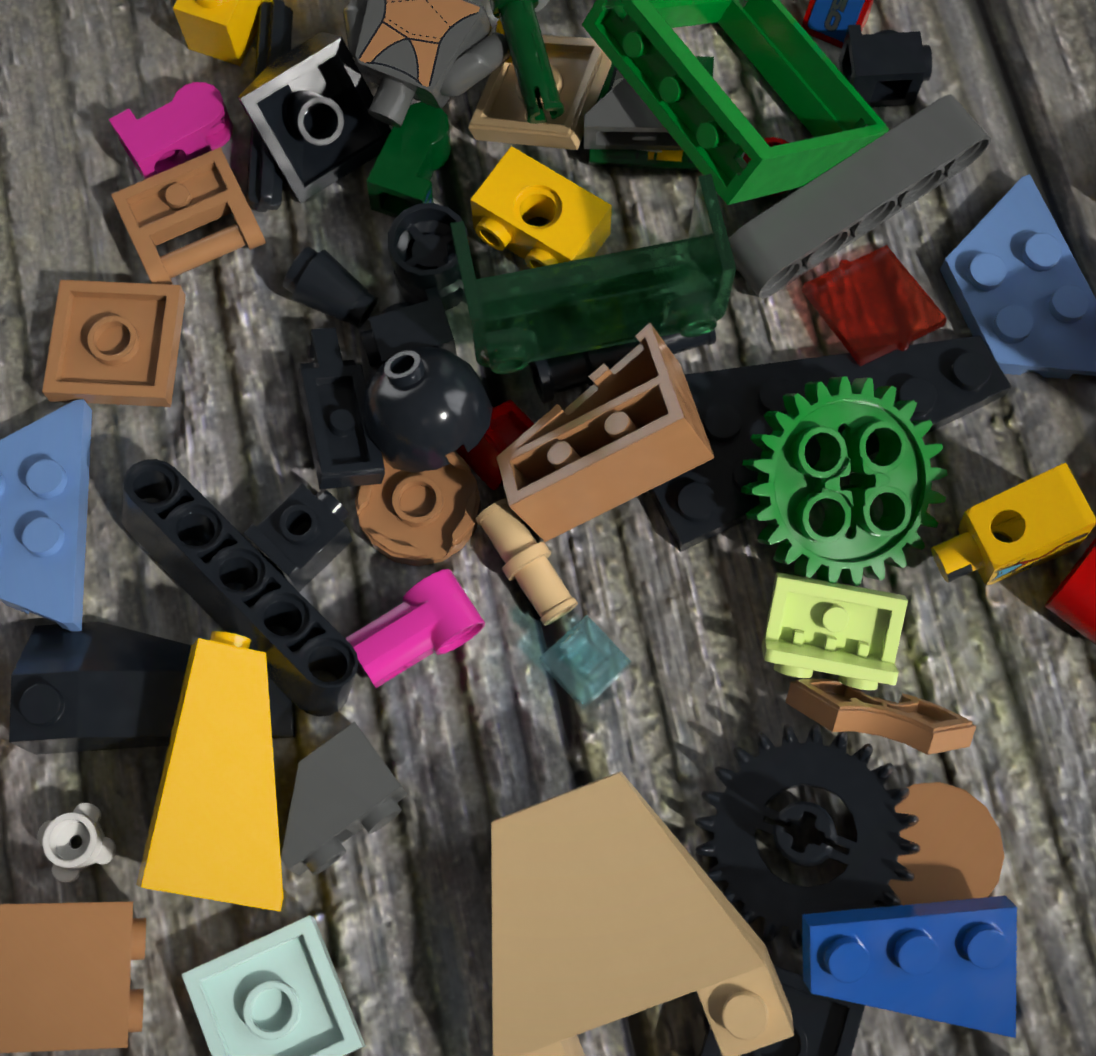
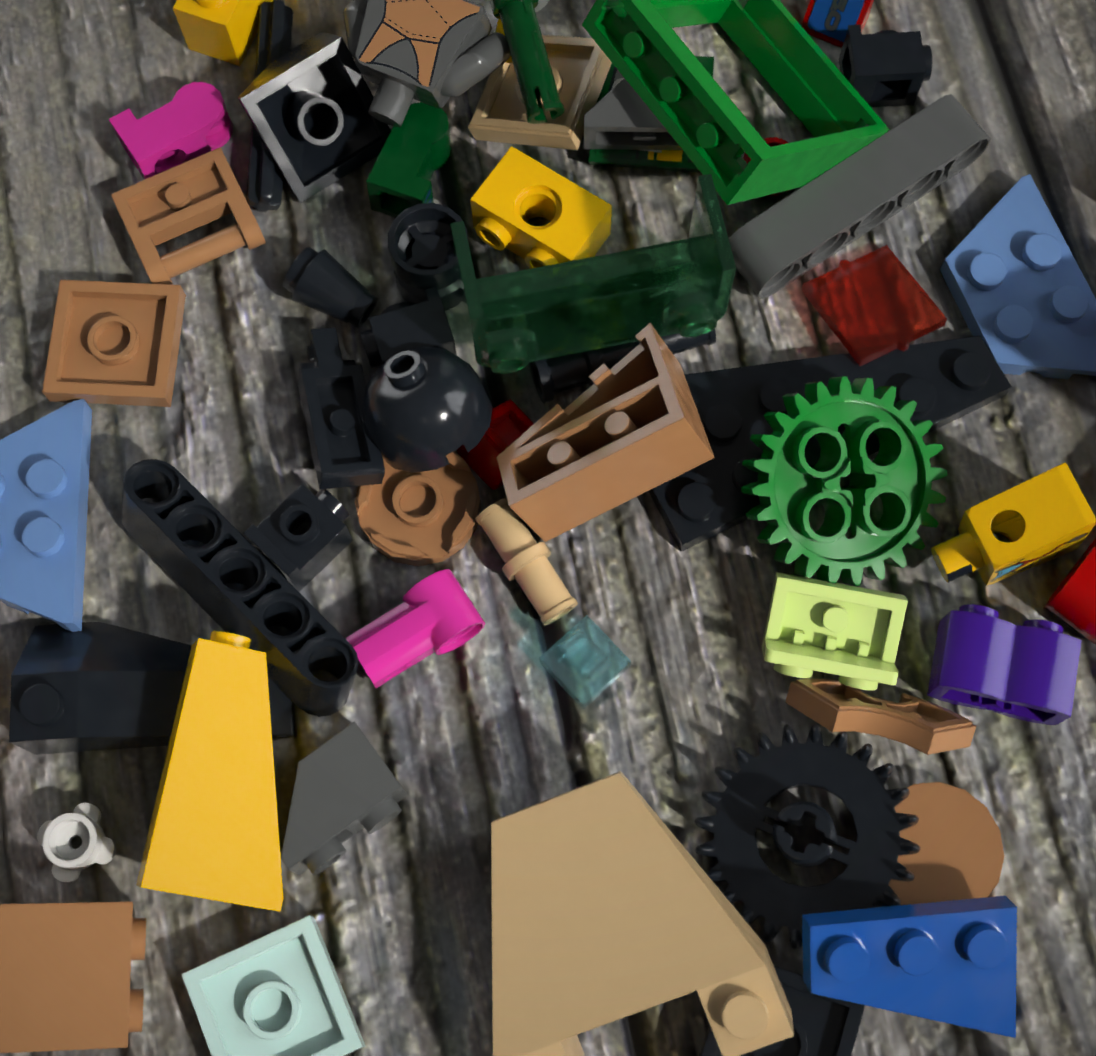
(1005, 666): none -> dark purple brick

